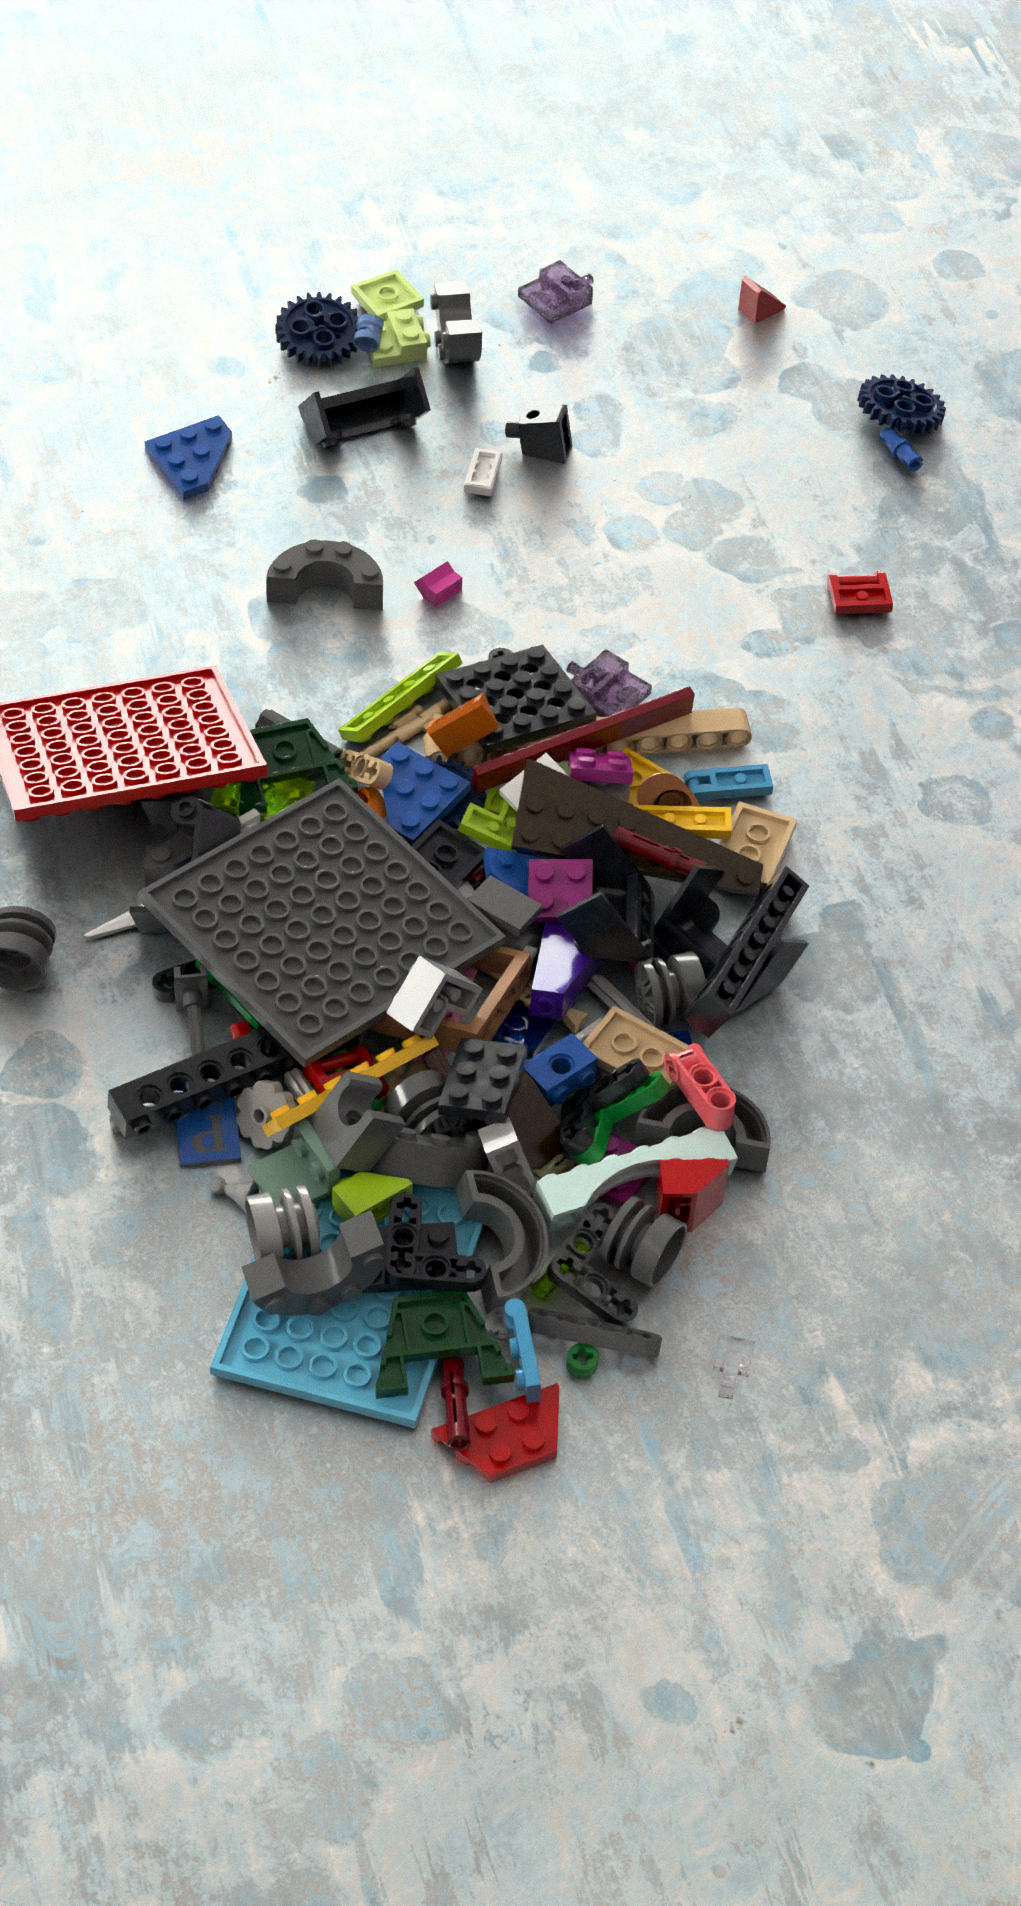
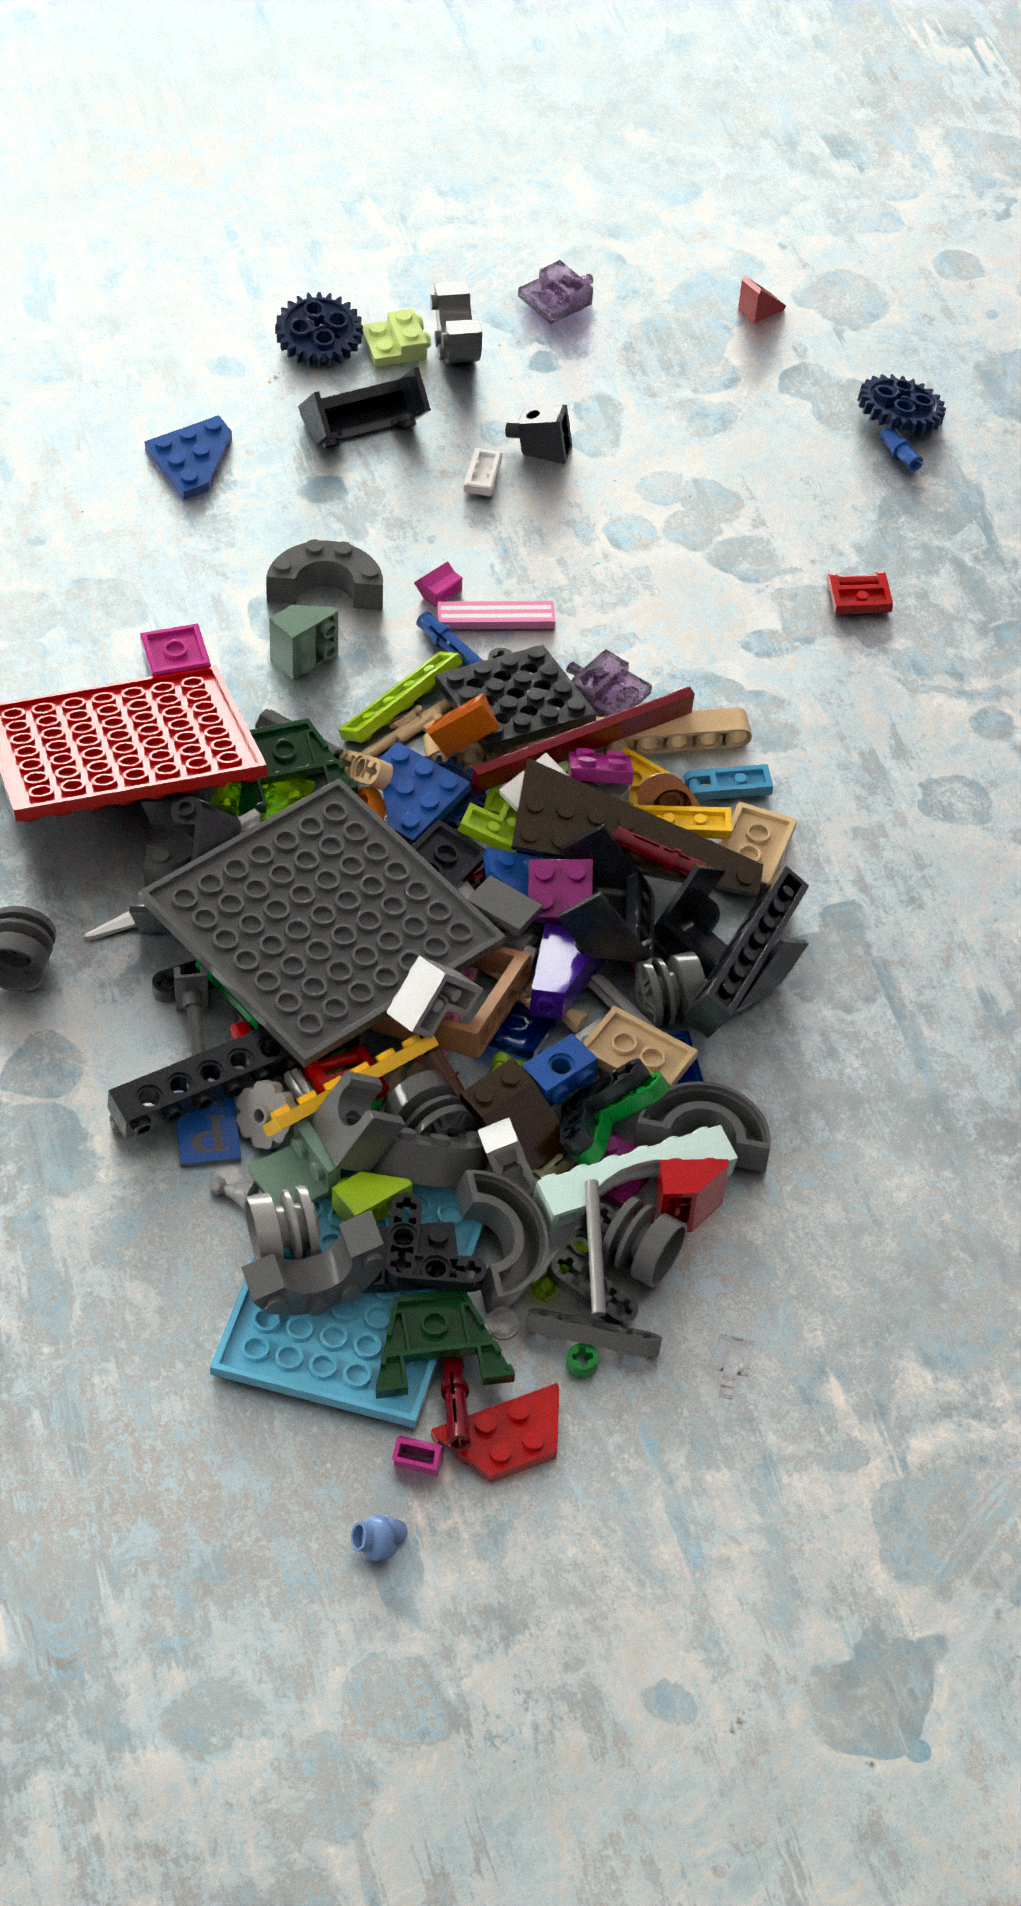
(174, 649): none -> dark pink plate
(303, 638): none -> sand green slope
(369, 329): medium blue wheel -> none
(378, 1537): none -> medium blue animal
(386, 294): yellowish green plate -> none
(420, 1448): none -> dark pink piece
(443, 637): none -> blue pin
(482, 1080): black plate -> none
(497, 614): none -> bright pink tile
(522, 1349): dark azure plate -> none
(595, 1247): none -> light grey bar
(702, 1086): coral piece -> none

